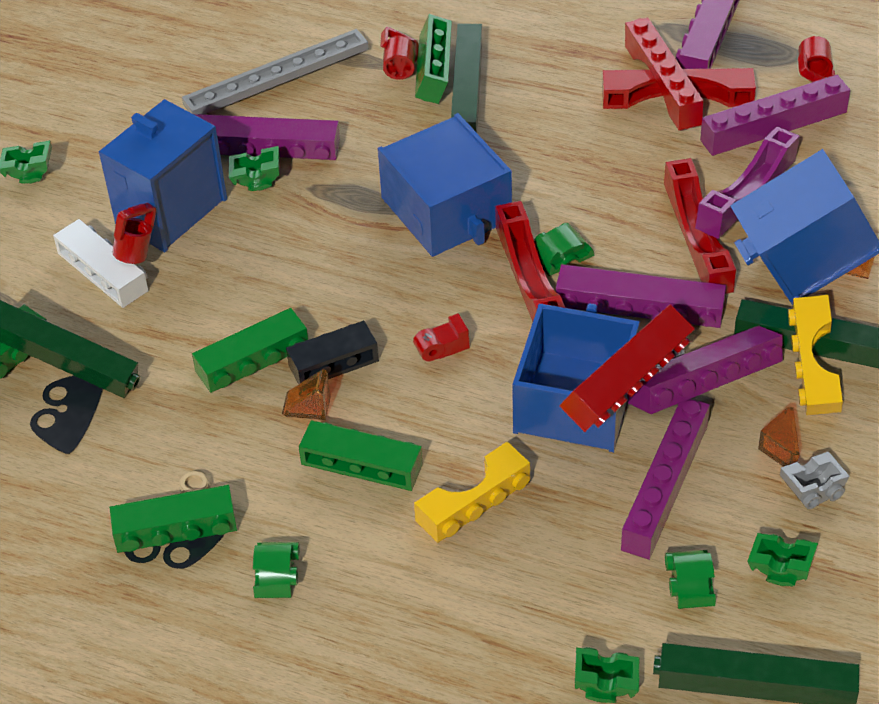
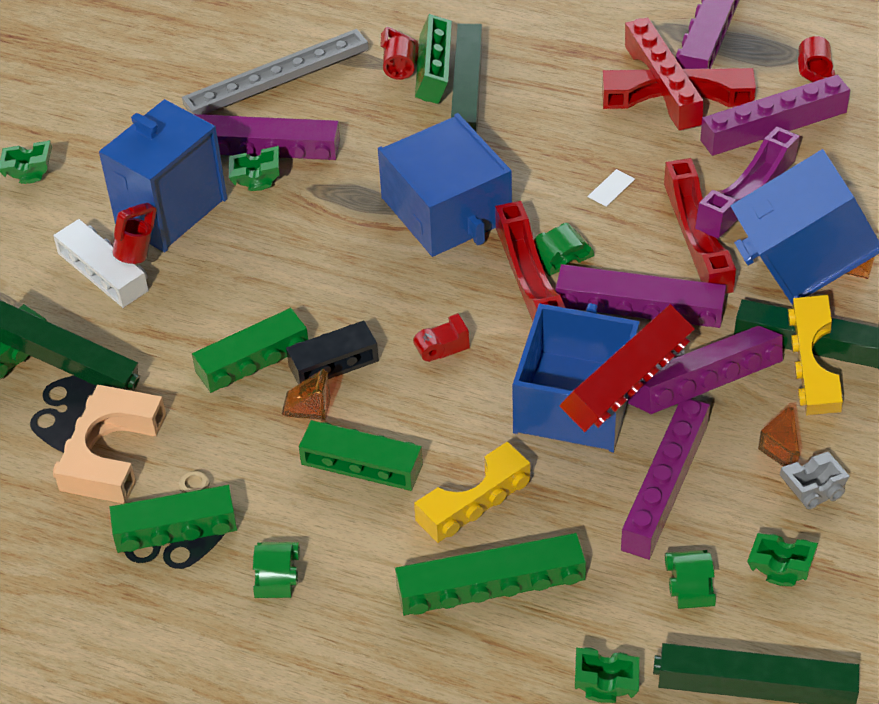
(106, 412): none -> light nougat arch
(490, 574): none -> green brick
(611, 187): none -> white sticker

